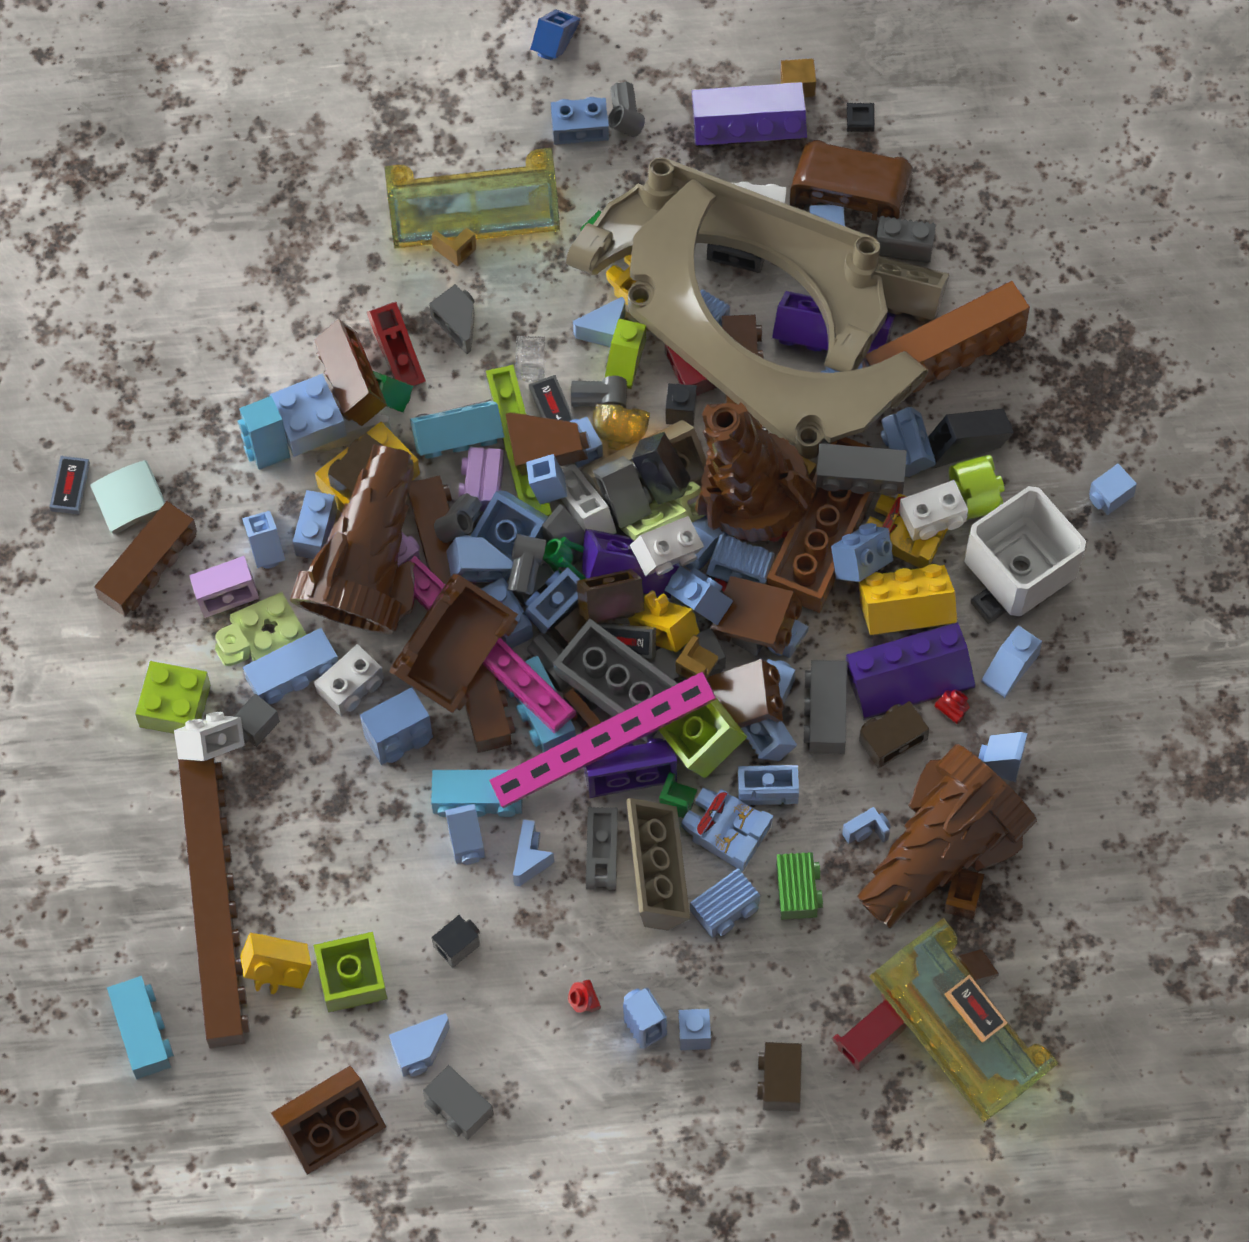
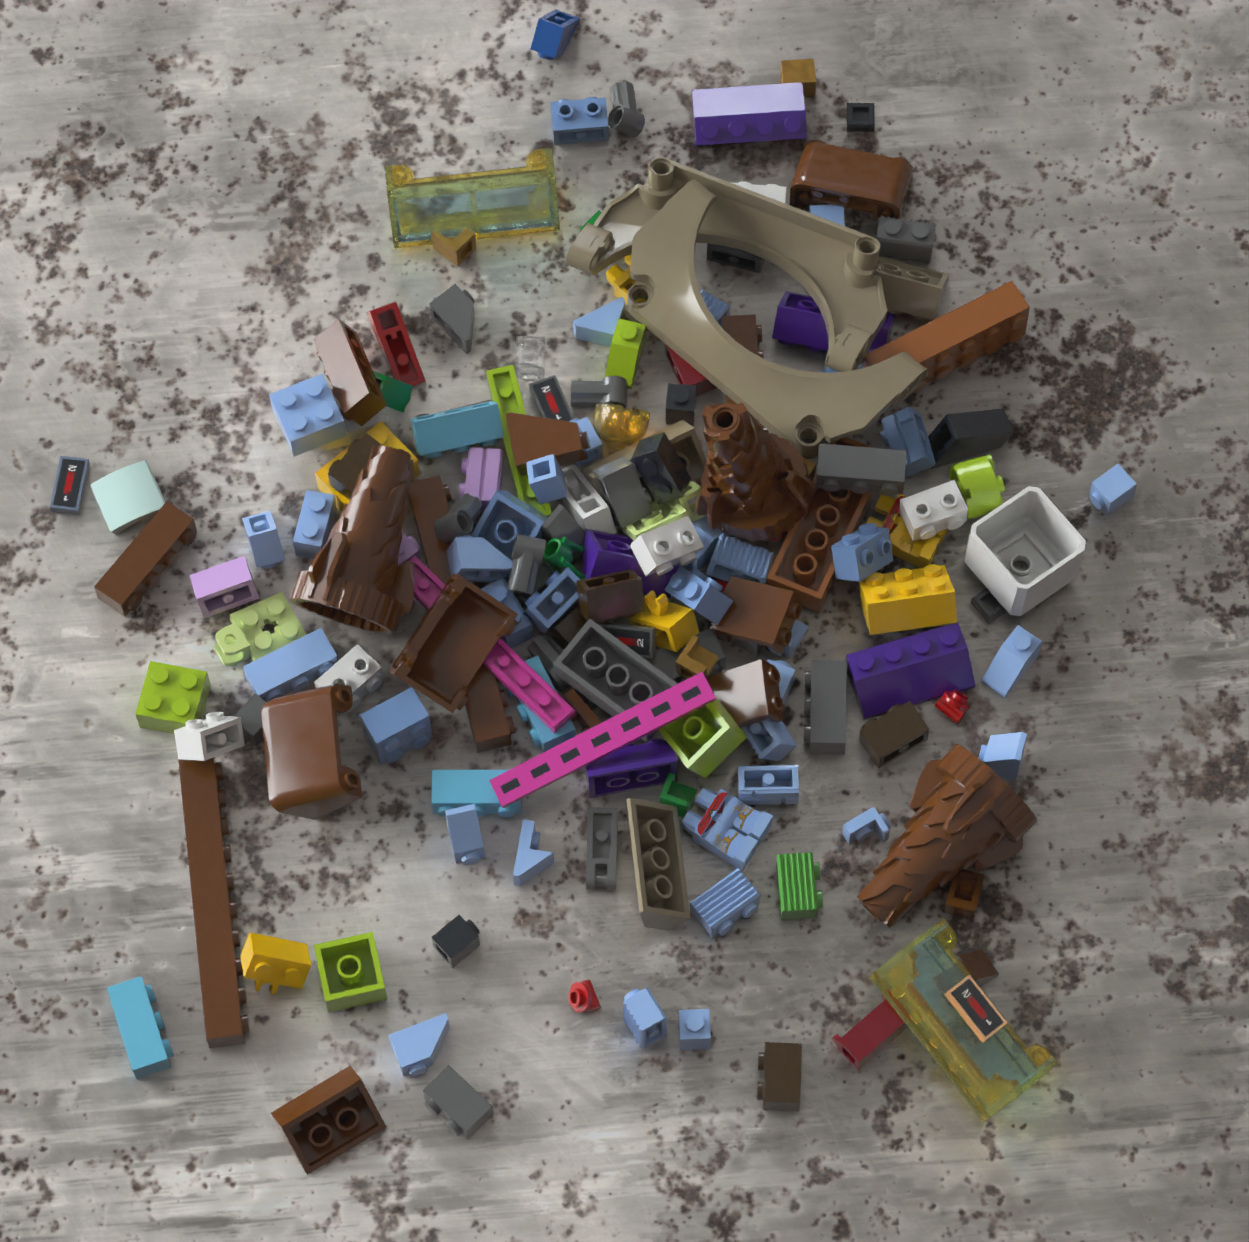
(263, 433): medium azure brick -> none
(305, 752): none -> reddish brown windscreen

